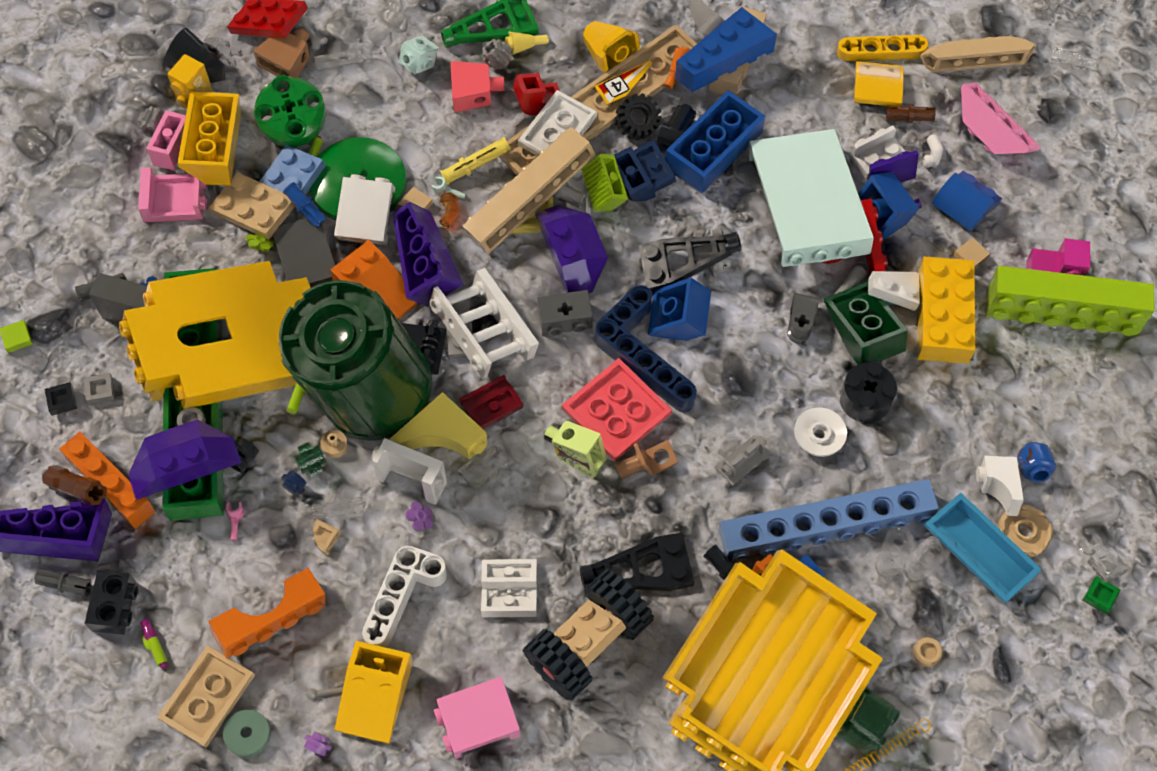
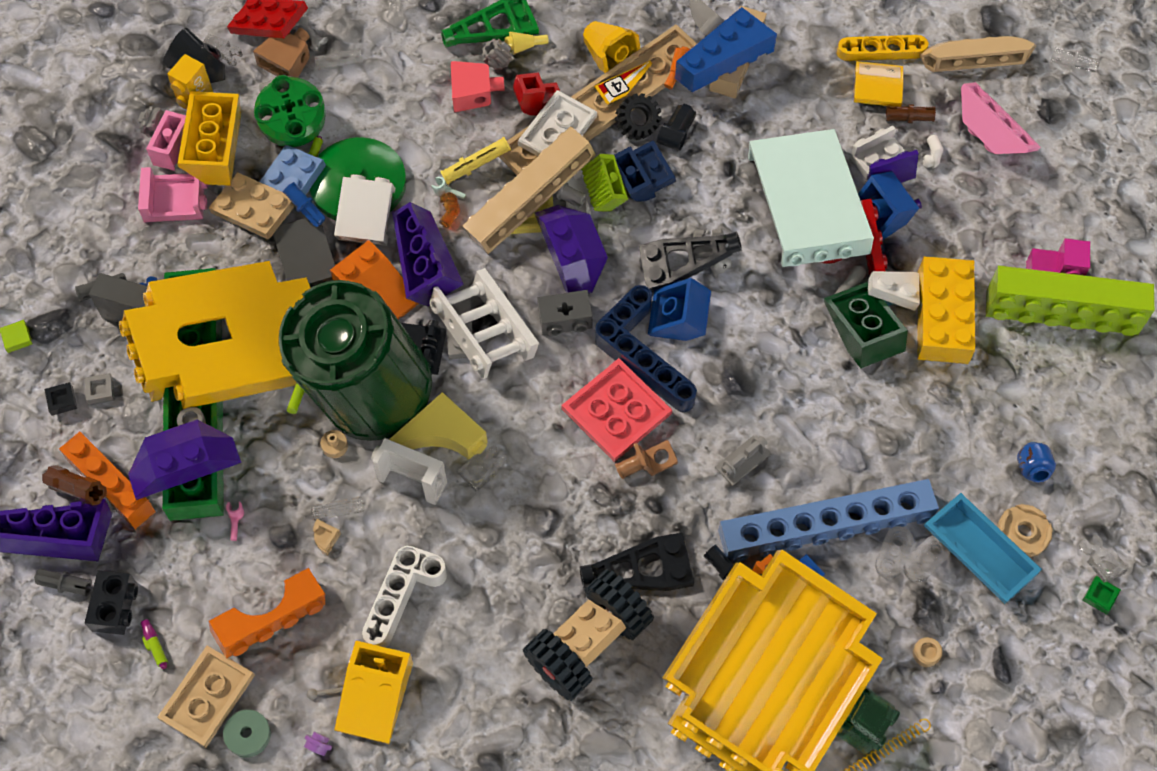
(246, 452): black wheel -> none
(259, 243): lime plant -> none
(293, 482): dark blue plate -> none
(310, 459): clear green gear -> none
(416, 197): tan tile -> none
(418, 54): light aqua brick -> none
(419, 516): medium lavender plant -> none
(476, 717): bright pink panel -> none
(491, 402): dark red plate -> none
(509, 588): white slope -> none
(578, 447): yellowish green torso -> none
(715, 141): blue brick -> none
(802, 317): dark grey piece -> none
(824, 422): white dish -> none
(868, 392): black brick -> none
(966, 200): blue brick -> none
(972, 251): tan tile -> none
(1001, 479): white arch -> none

